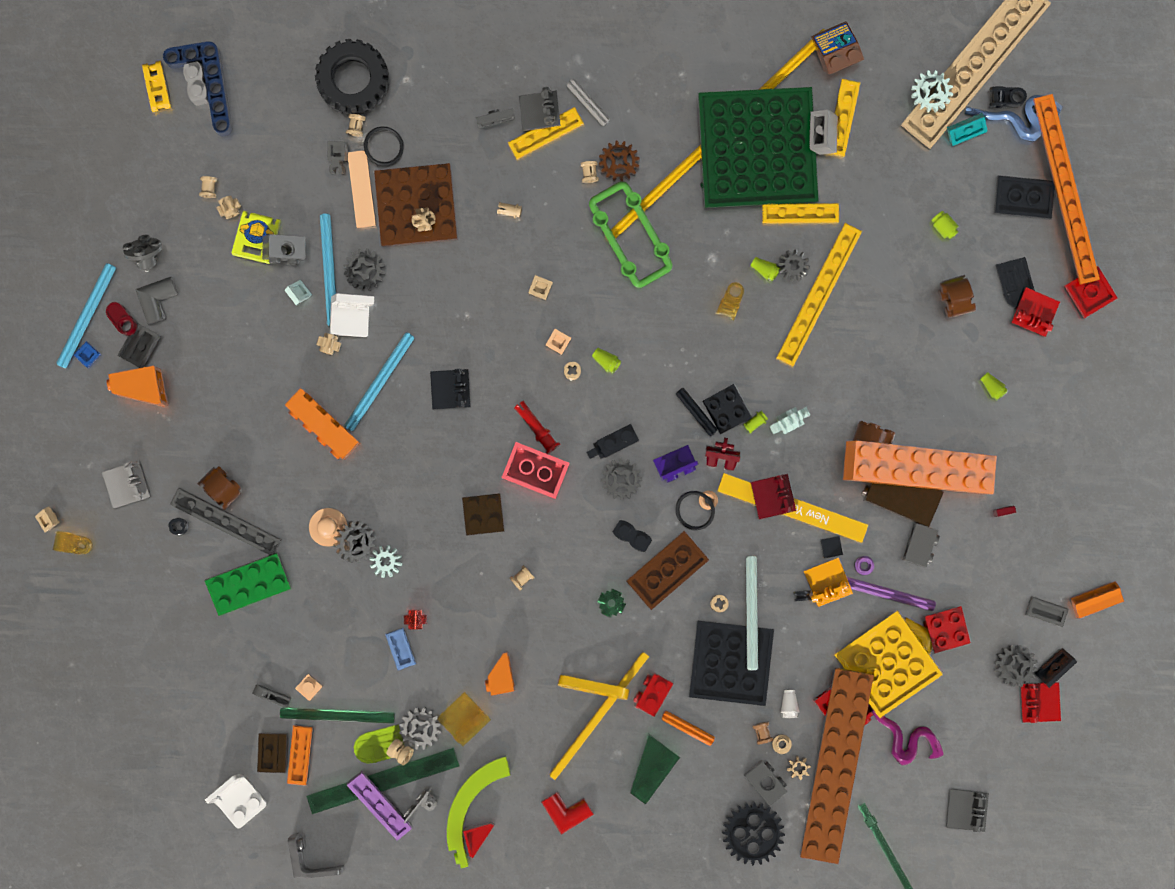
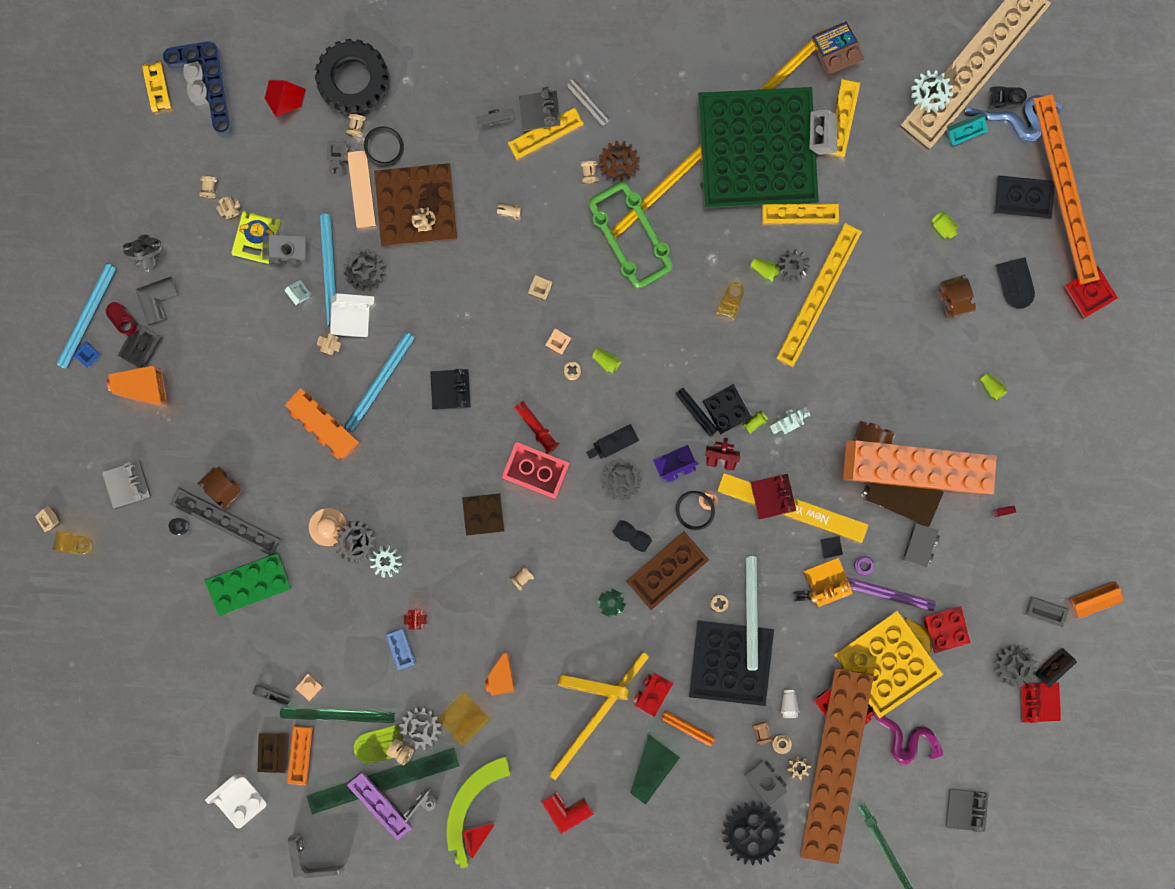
(283, 96): none -> red slope
(1035, 312): red hinge -> none

